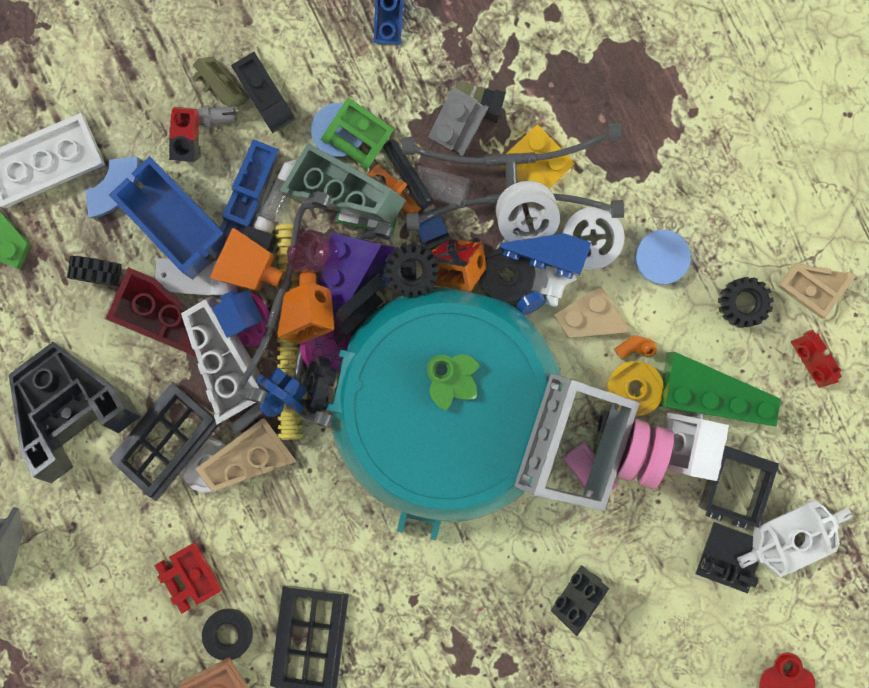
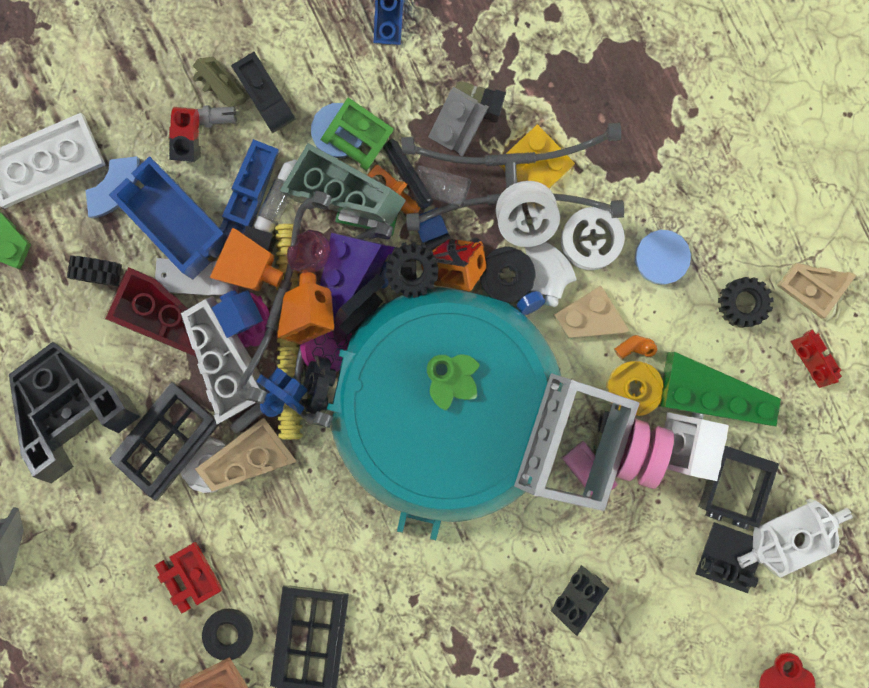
(556, 251): blue slope -> none

